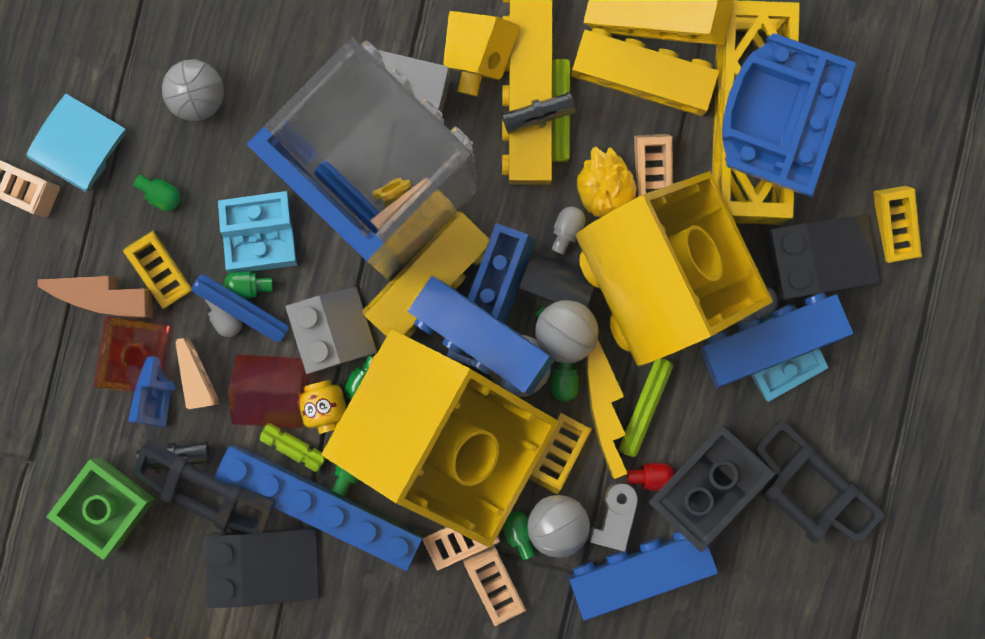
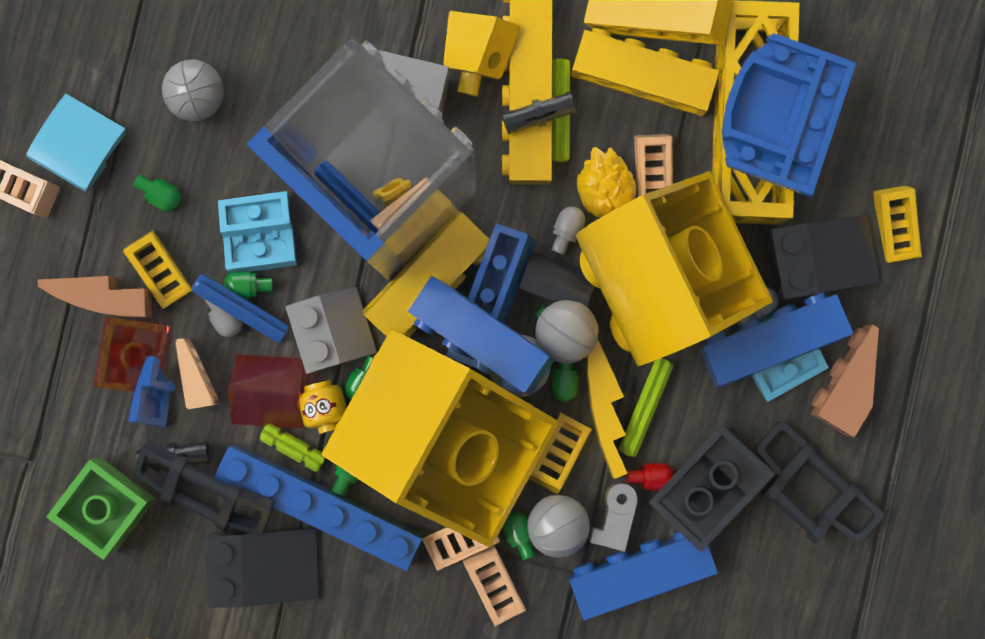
(851, 390): none -> nougat slope

